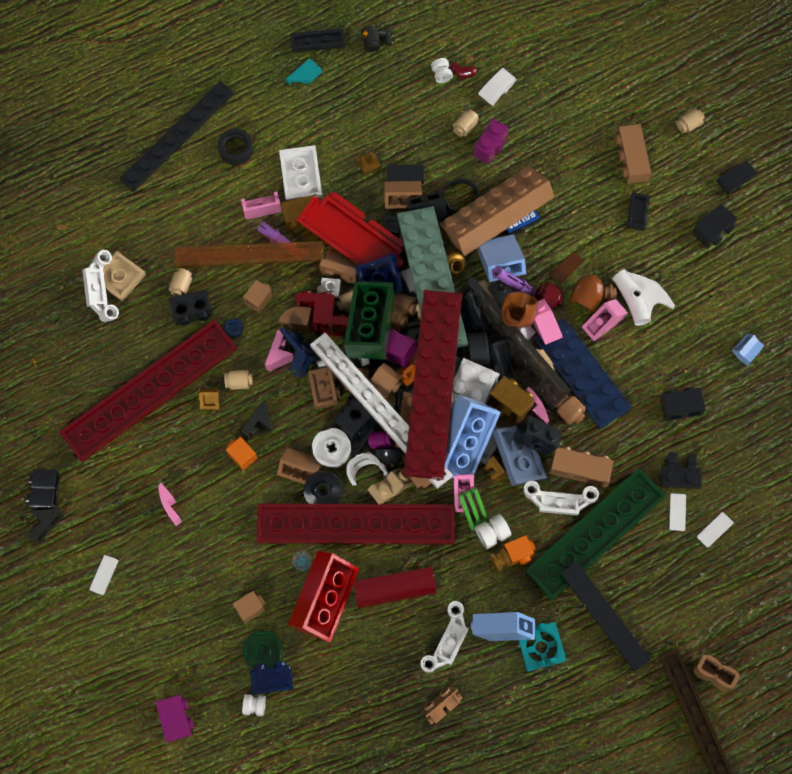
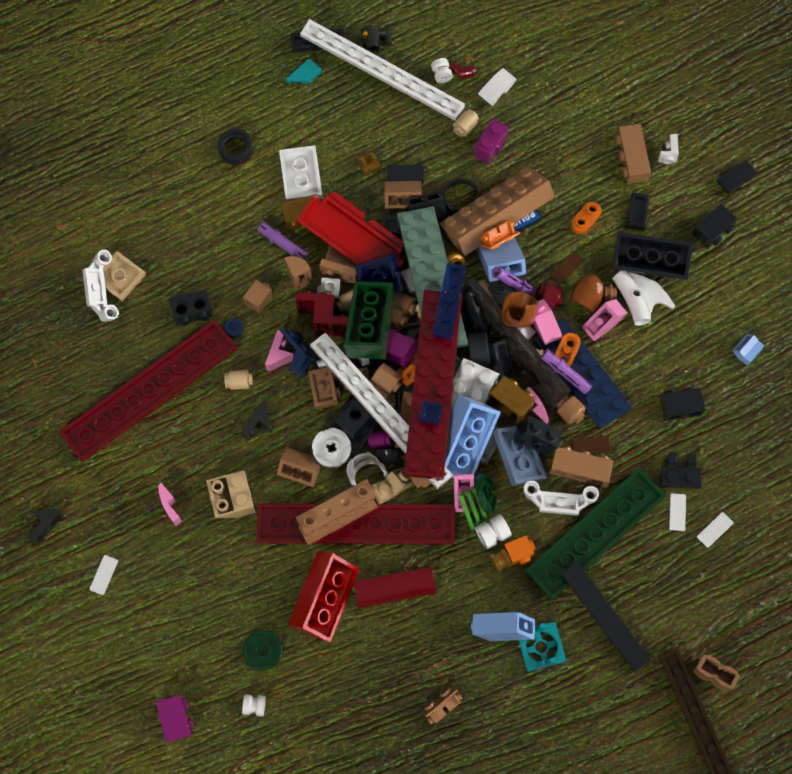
(44, 489): black brick -> none
(176, 136): black plate -> none
(180, 282): tan brick -> none
(209, 399): pearl gold plate -> none
(231, 495): none -> tan slope
(241, 453): orange brick -> none
(249, 254): clear orange plate -> none
(249, 606): medium nougat brick -> none
(261, 206): bright pink hinge -> none
(271, 679): clear blue bracket -> none
(297, 318): medium nougat brick -> none
(298, 272): none -> medium nougat brick
(302, 561): clear tile -> none
(331, 493): black dish -> none
(337, 512): none -> medium nougat fence
(382, 70): none -> white plate
(430, 413): none -> clear blue plate
(449, 301): none -> clear blue plate
(450, 642): white plate -> none
(484, 493): none -> dark green tile
(492, 238): none -> orange hinge
(497, 464): pearl gold tile -> none
(566, 352): none -> orange plate
(568, 373): none -> medium lavender pin
(587, 217): none -> orange plate
(592, 445): none -> reddish brown sticker
(652, 255): none -> black slope
(671, 150): none -> white bracket
(690, 120): tan brick -> none

